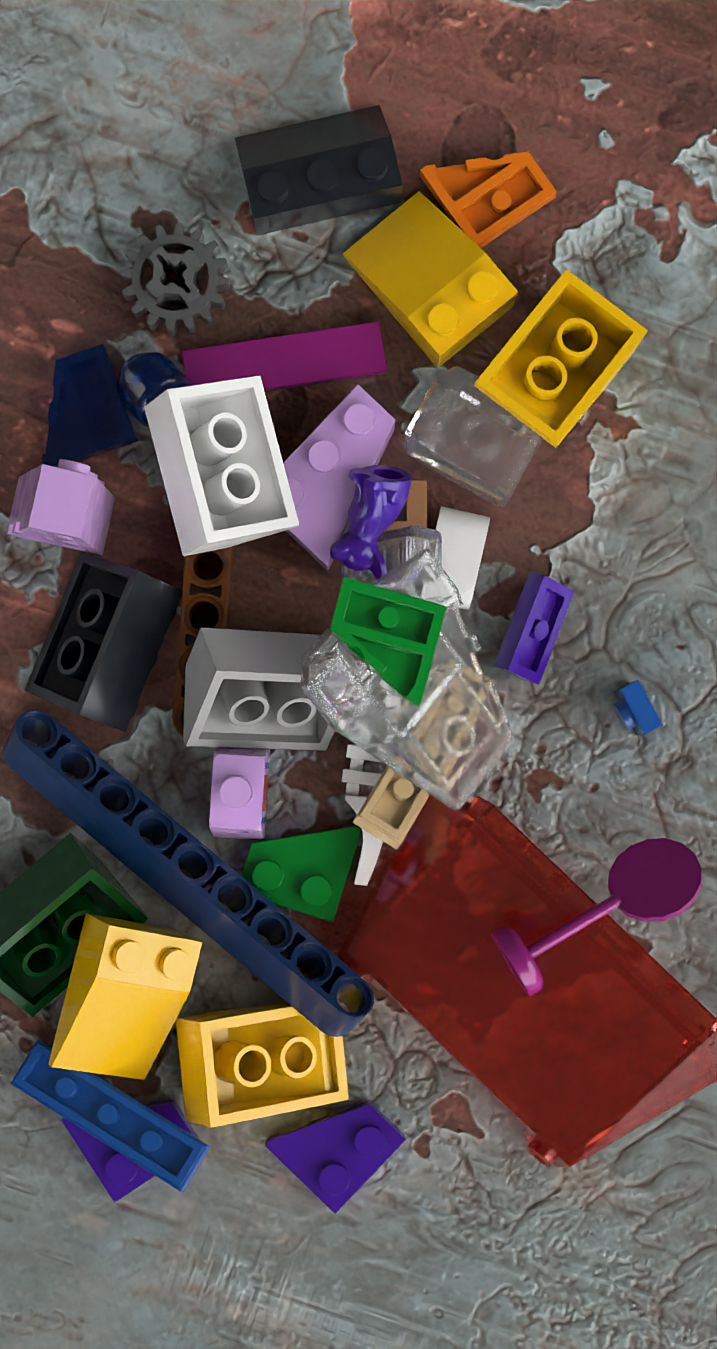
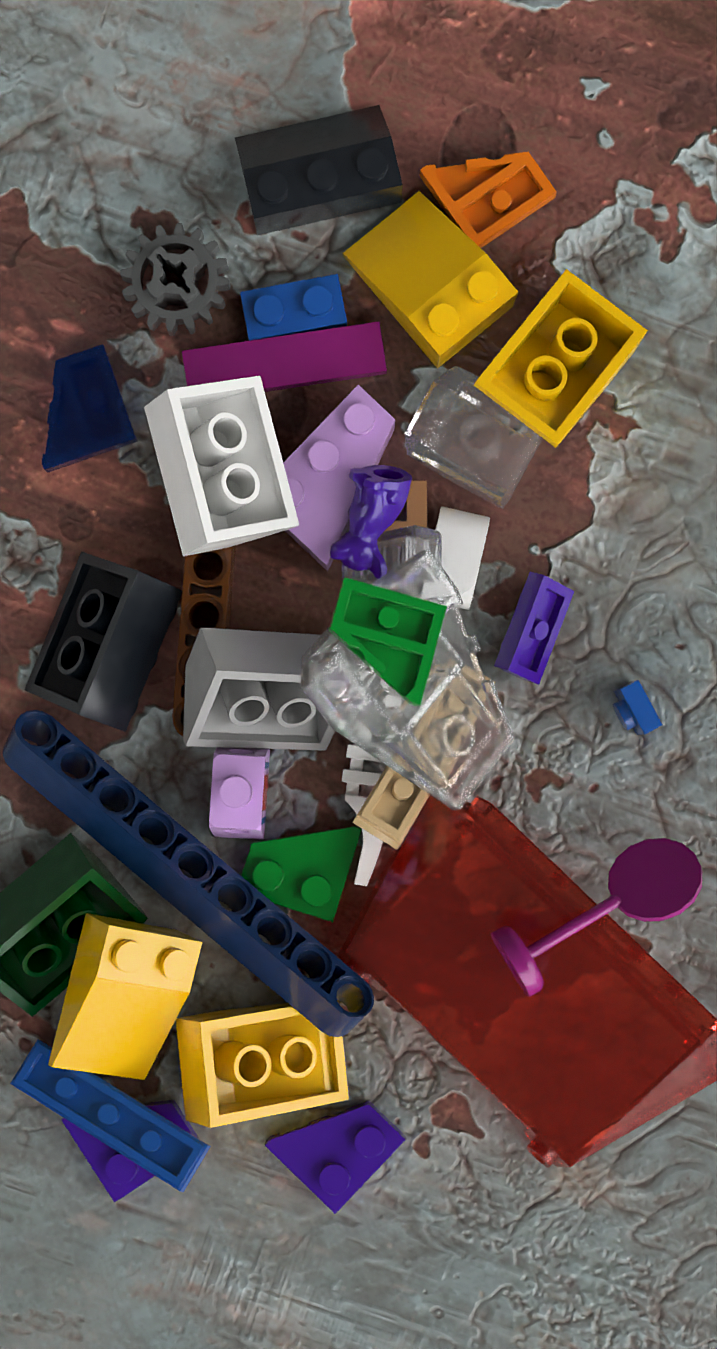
(62, 507): lavender wedge -> none
(144, 379): clear blue head -> none
(294, 308): none -> blue plate

